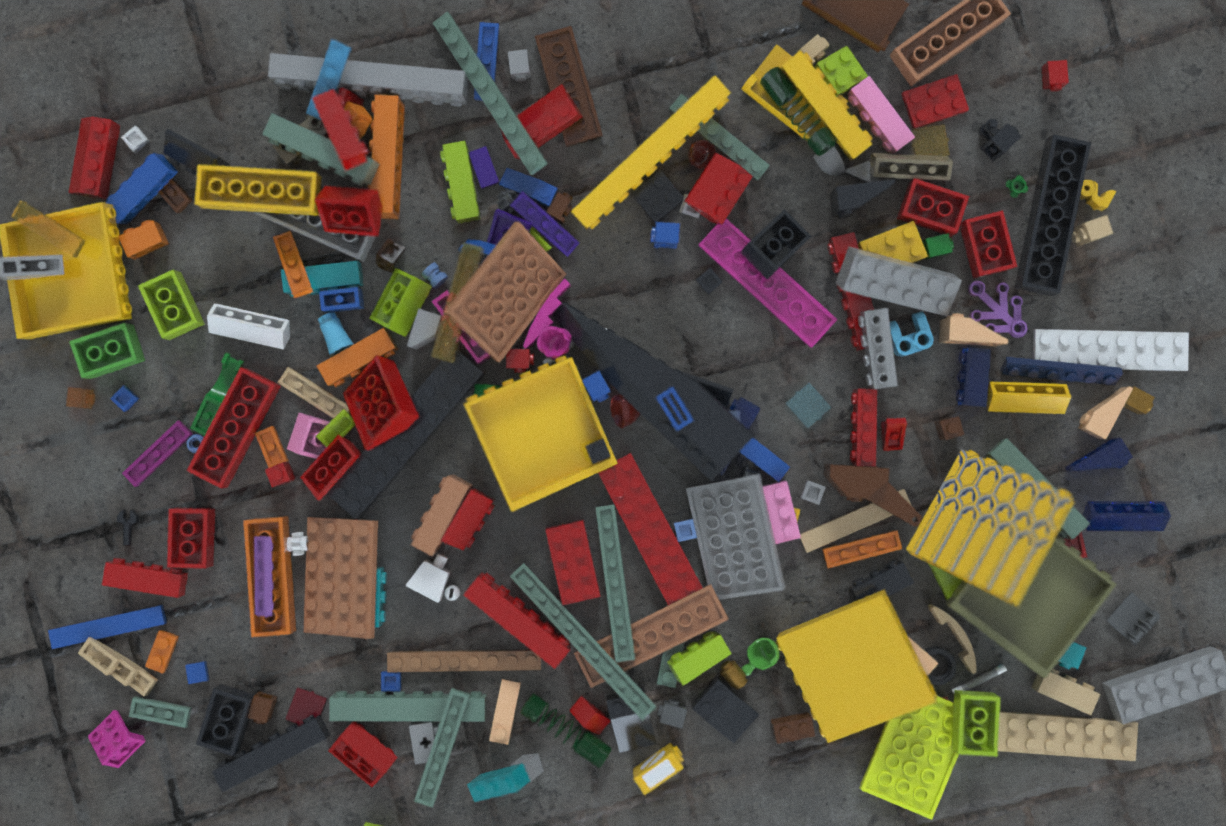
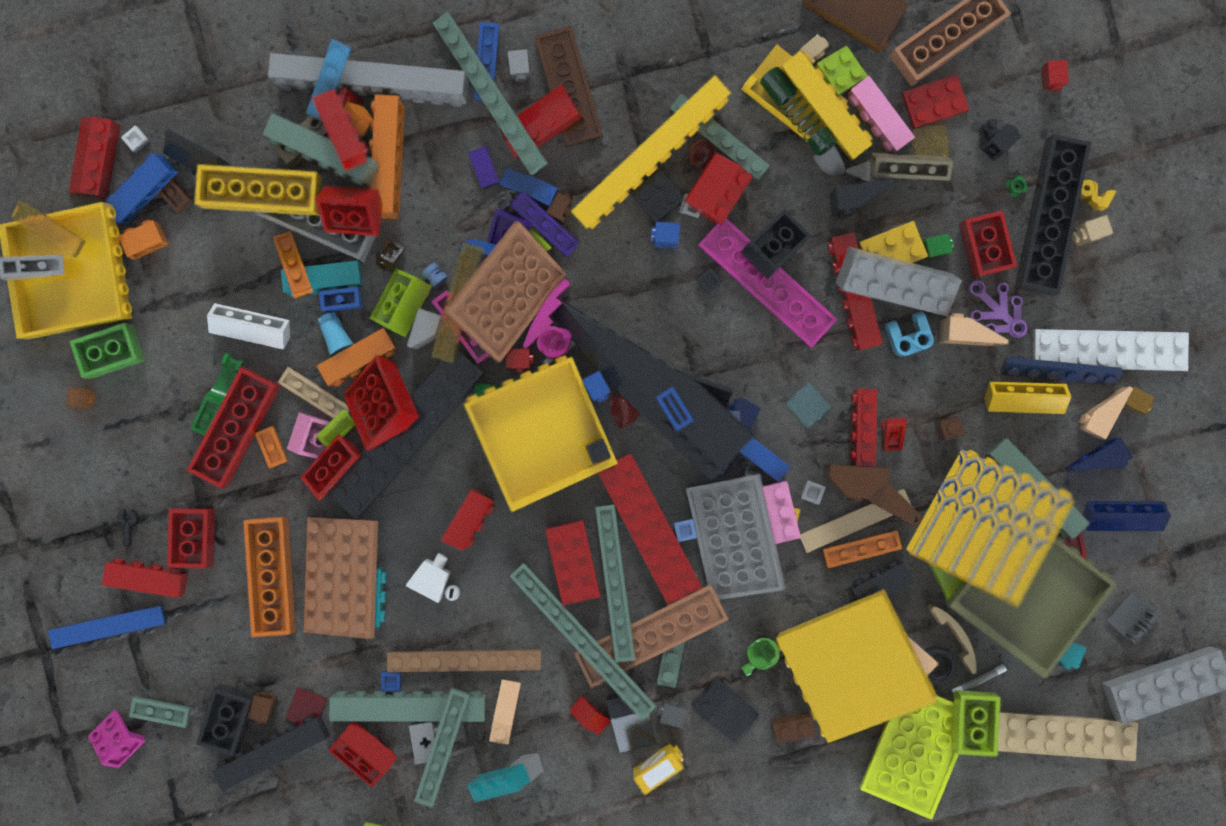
(118, 666): tan slope -> none
(124, 398): blue tile -> none
(157, 453): magenta plate -> none
(161, 651): orange plate -> none
(171, 304): lime brick -> none
(191, 442): medium blue plate -> none
(197, 672): blue tile -> none
(263, 575): medium lavender plate -> none
(280, 474): red brick -> none
(297, 543): white gear -> none
(439, 517): nougat brick -> none
(461, 182): lime brick -> none
(518, 620): red brick -> none
(586, 746): dark green piece -> none
(698, 657): lime brick -> none
(733, 674): pearl gold brick -> none
(878, 348): light grey brick -> none
(933, 207): red brick -> none
(973, 377): clear blue brick -> none
(1067, 691): tan brick -> none

